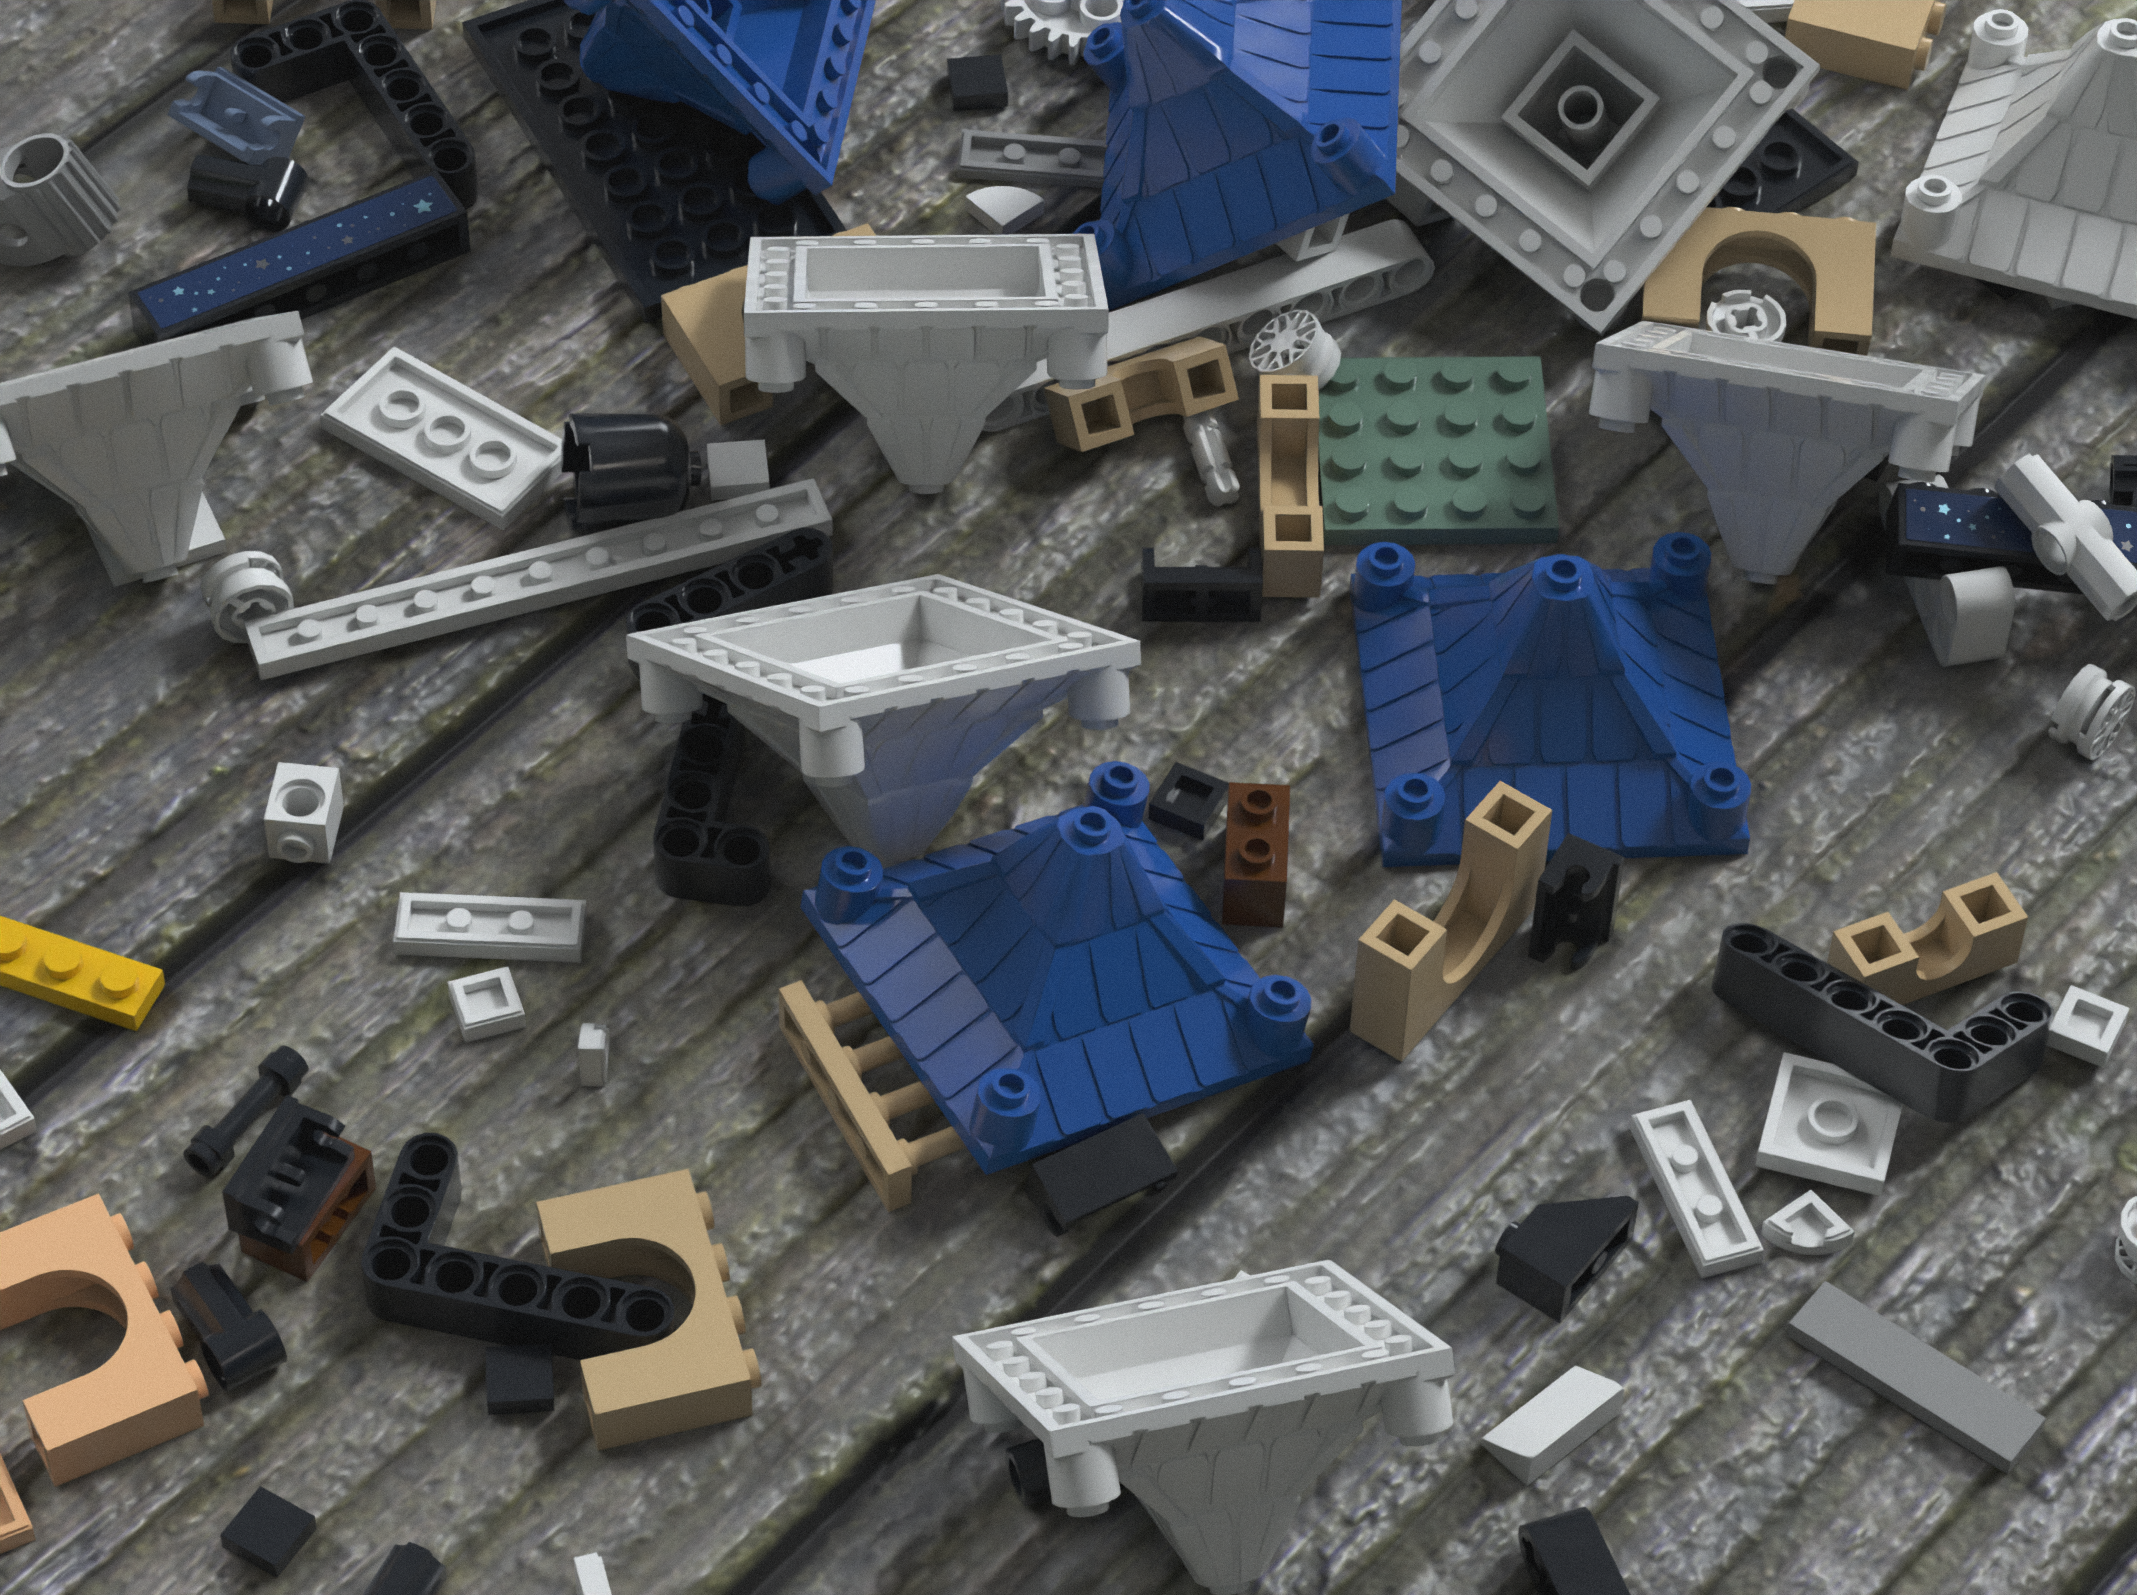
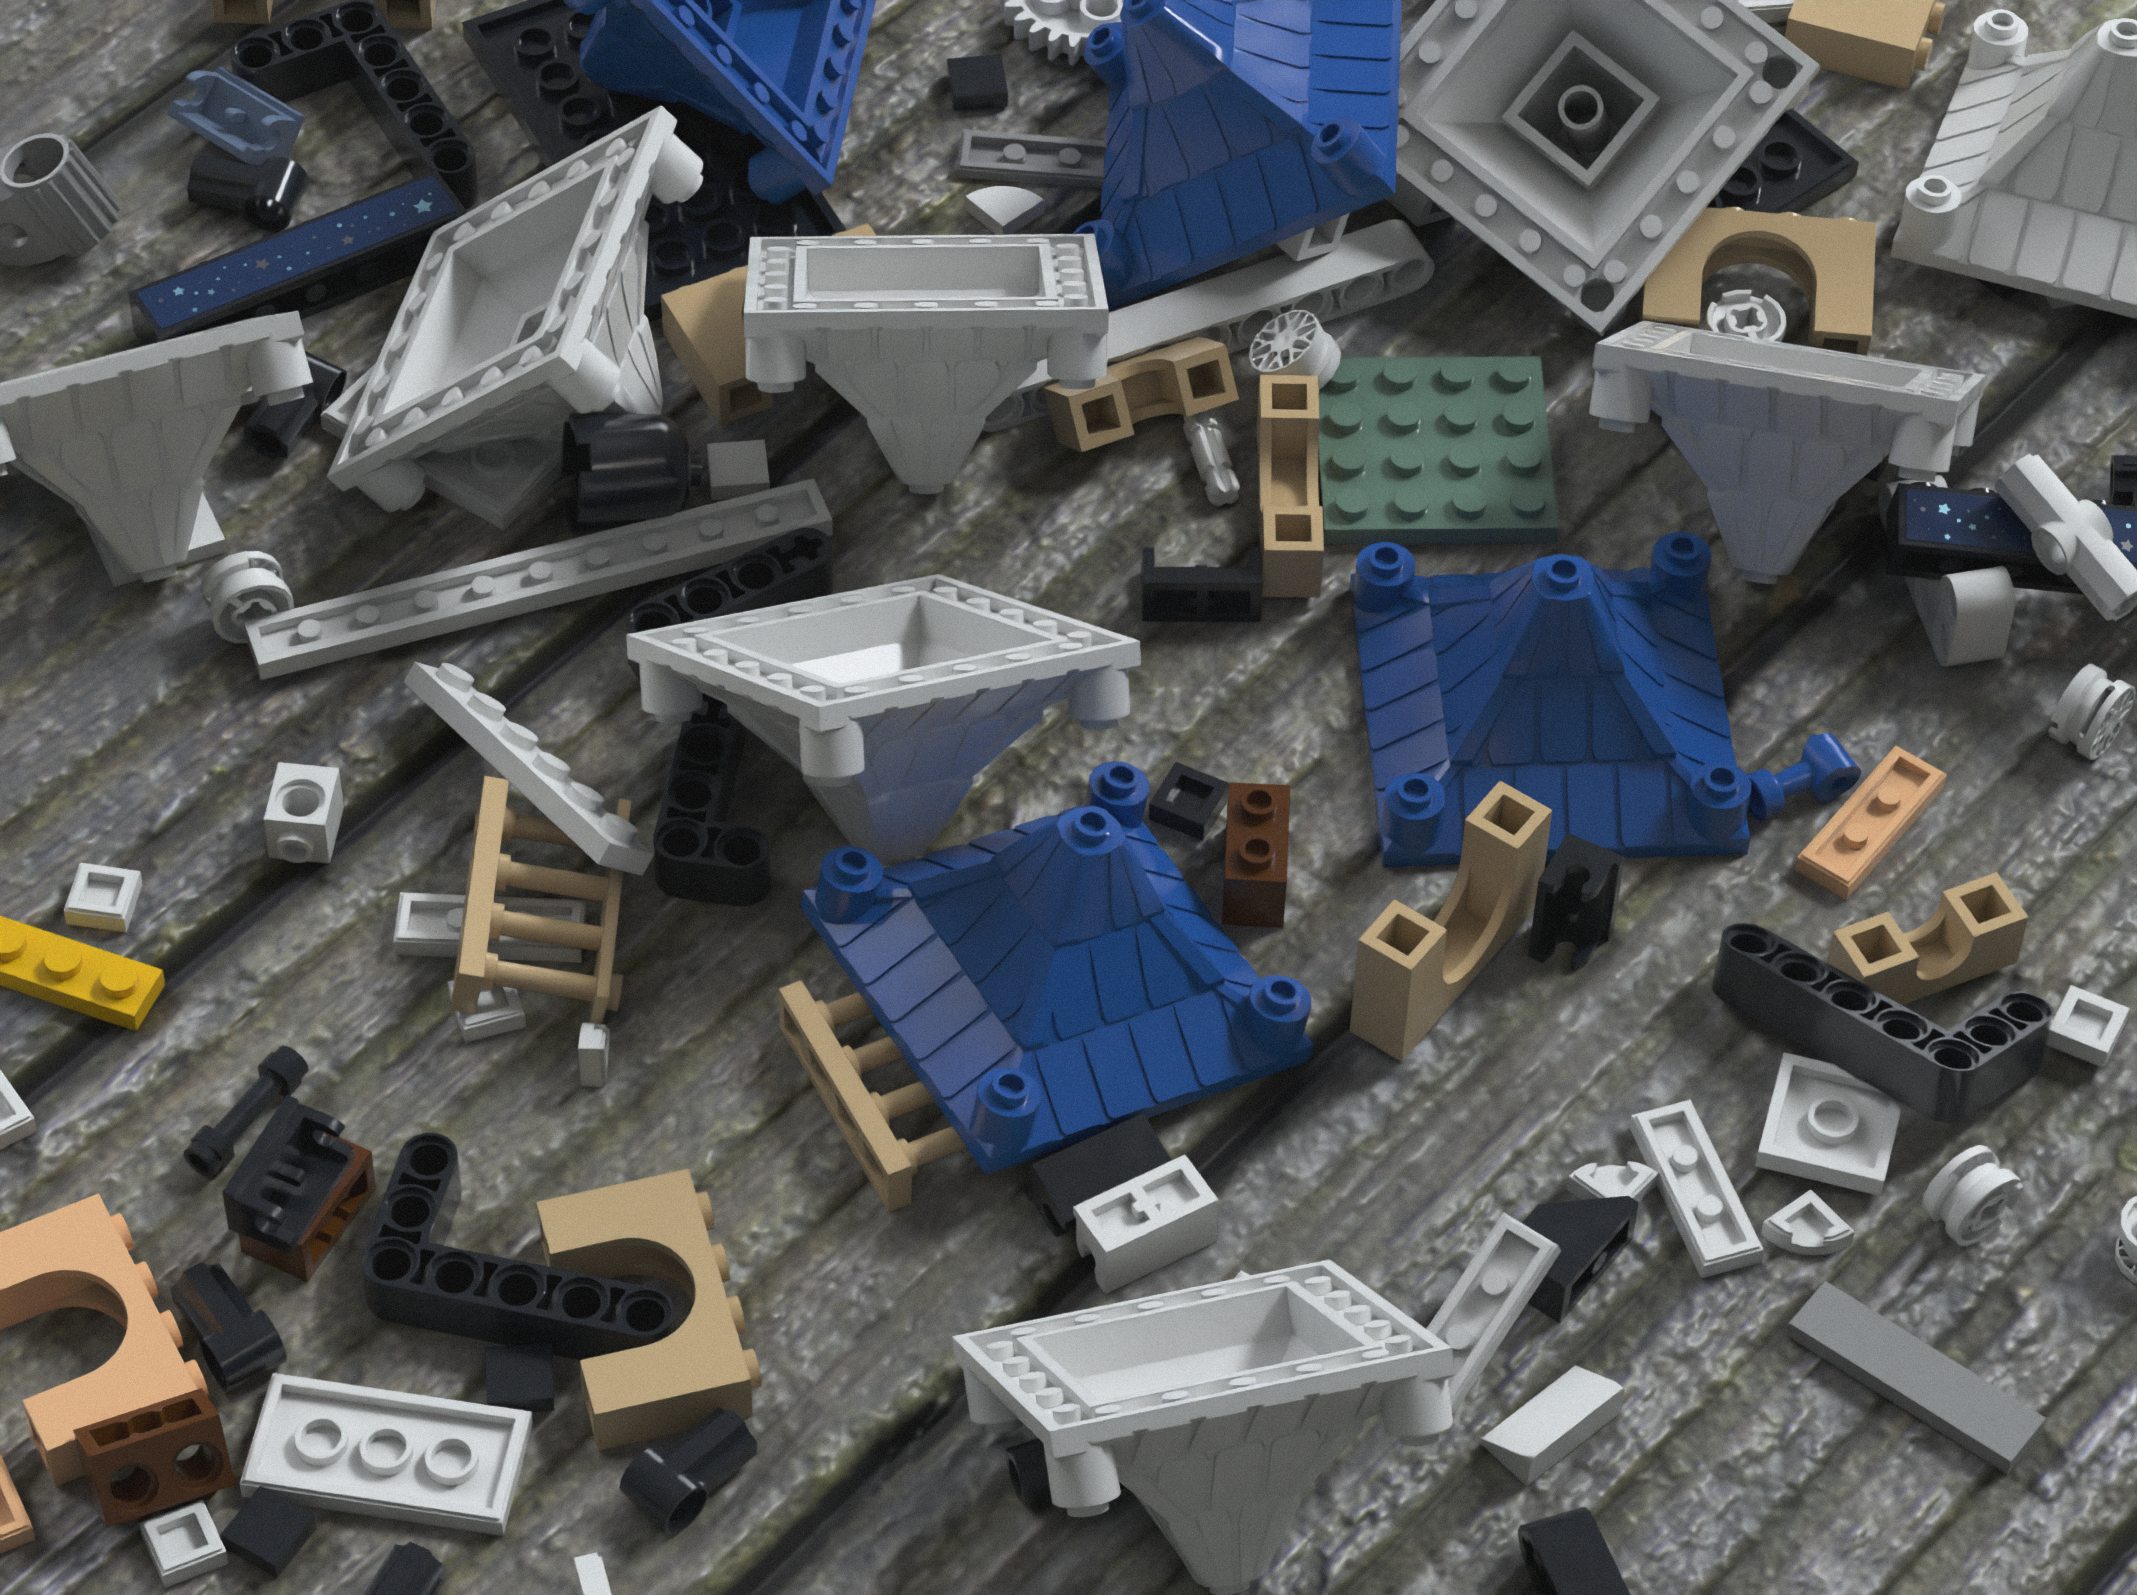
(103, 897): none -> white tile
(151, 1442): none -> reddish brown brick
(183, 1543): none -> white tile
(280, 427): none -> black piece
(388, 1454): none -> white tile
(488, 920): none -> tan fence
(523, 315): none -> white piece
(533, 772): none -> white plate
(677, 1481): none -> black piece
(1146, 1223): none -> white hinge
(1490, 1299): none -> white tile
(1612, 1181): none -> white tile
(1823, 770): none -> blue leg
(1870, 822): none -> light nougat tile
(1971, 1195): none -> white wheel

